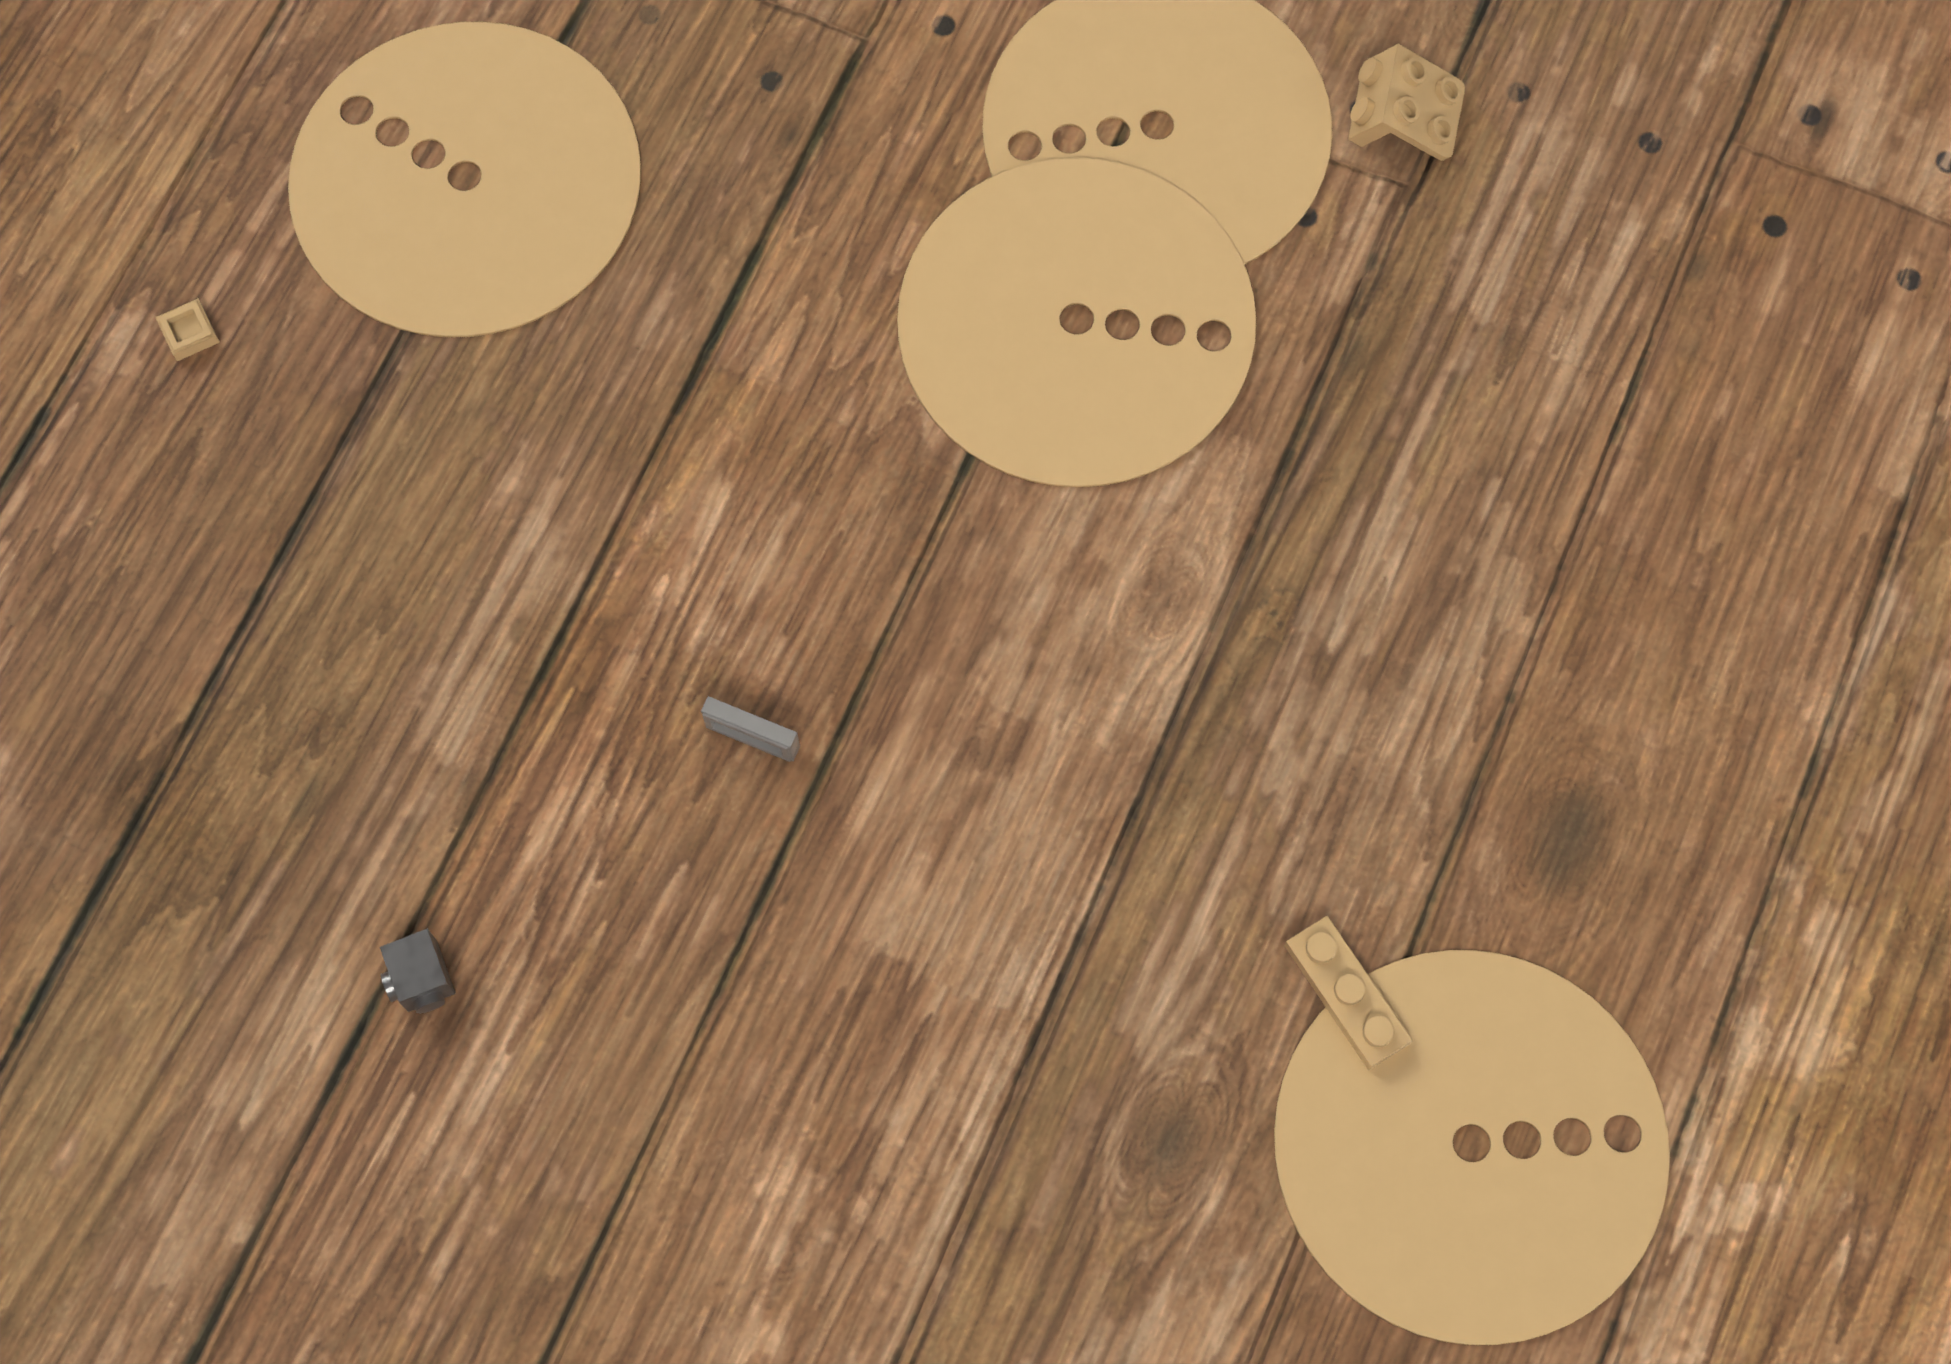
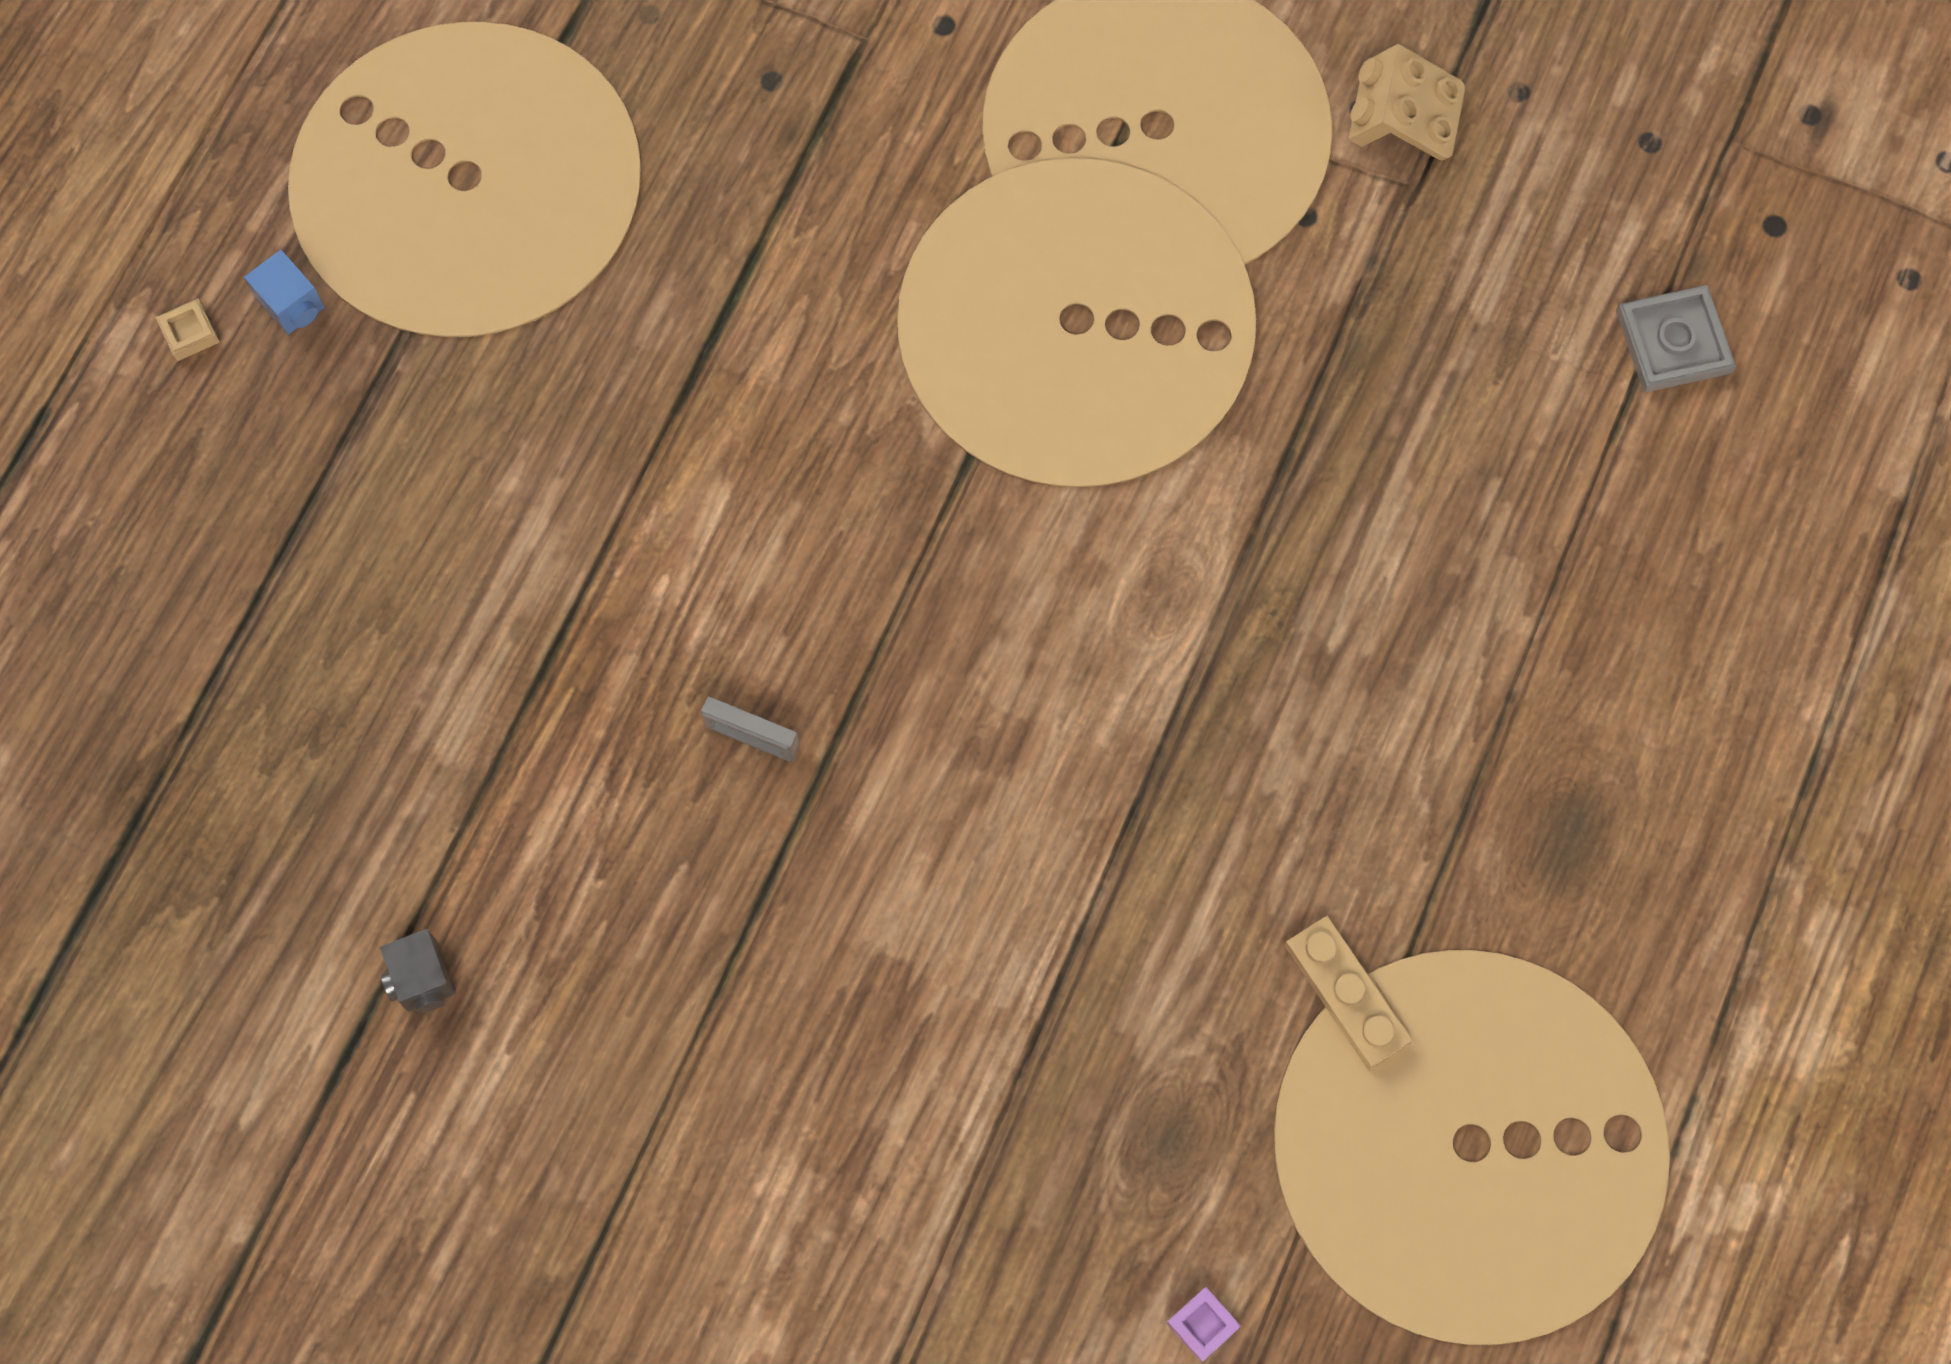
(284, 292): none -> medium blue brick
(1203, 1324): none -> lavender plate
(1675, 338): none -> light grey tile

